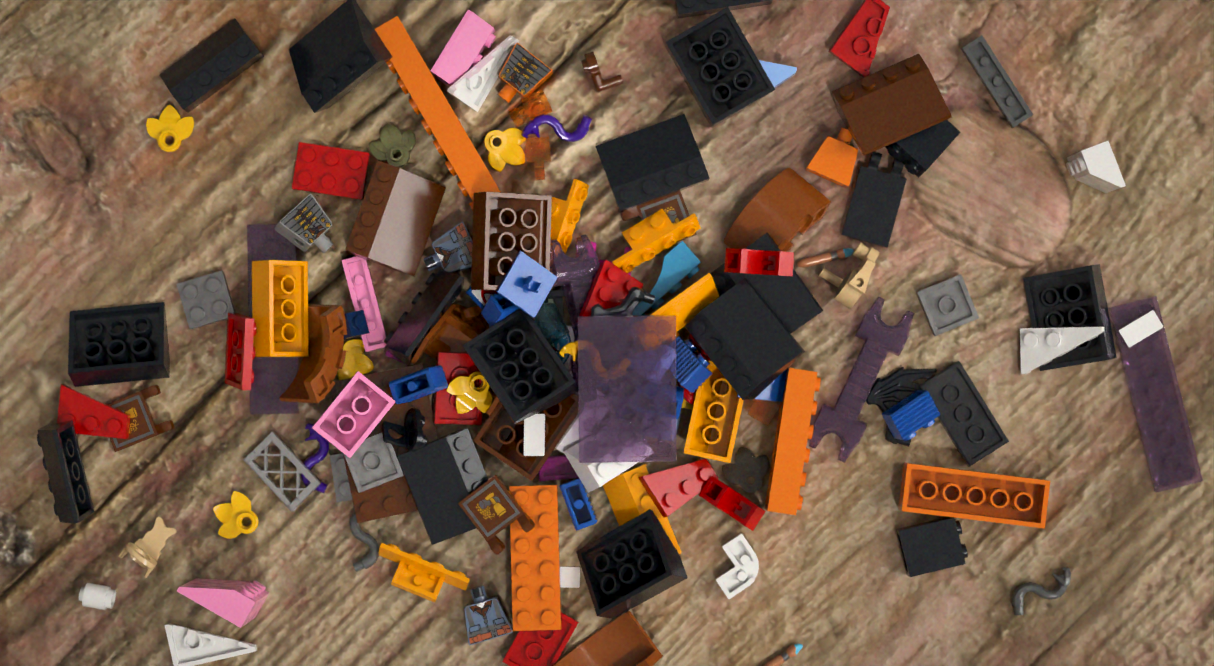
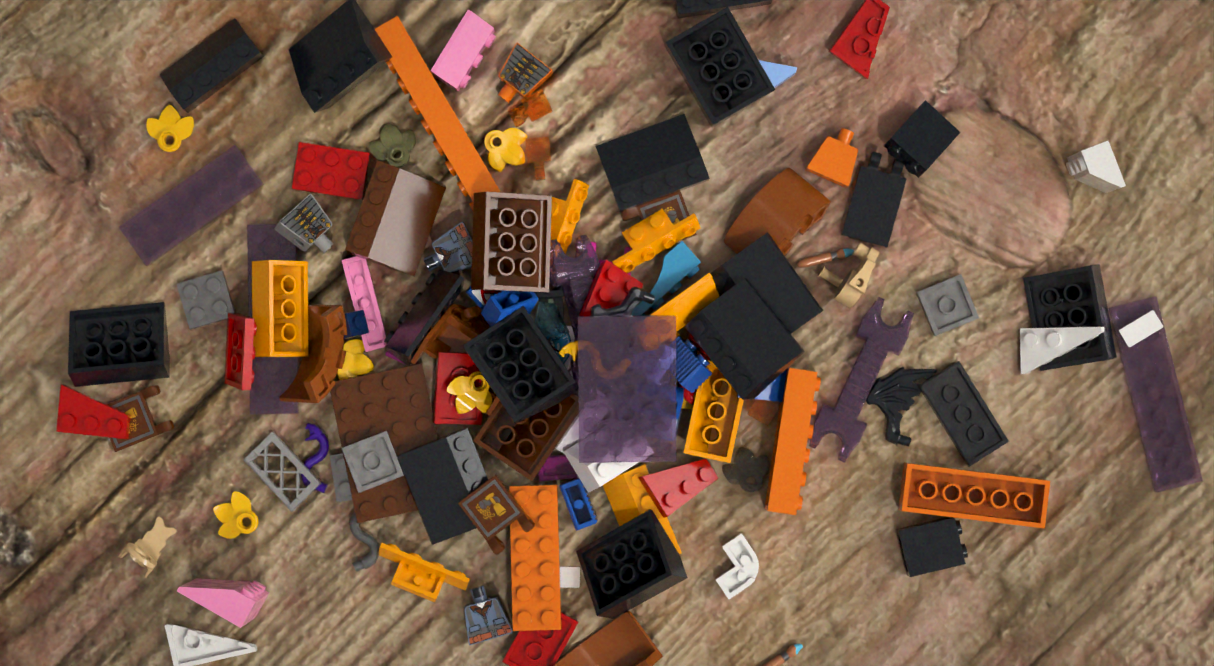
(65, 472): black slope -> none
(97, 596): white brick -> none
(191, 205): none -> clear purple plate
(353, 414): bright pink slope -> none
(411, 432): black bracket -> none
(418, 384): blue brick -> none
(479, 80): white wing -> none
(526, 284): piece -> none
(534, 435): white sticker -> none
(580, 132): dark purple animal -> none
(591, 66): reddish brown plate -> none
(732, 503): red brick -> none
(759, 262): red brick -> none
(891, 104): reddish brown slope -> none
(911, 414): blue brick -> none
(997, 81): dark grey plate -> none
(1019, 593): dark grey animal -> none

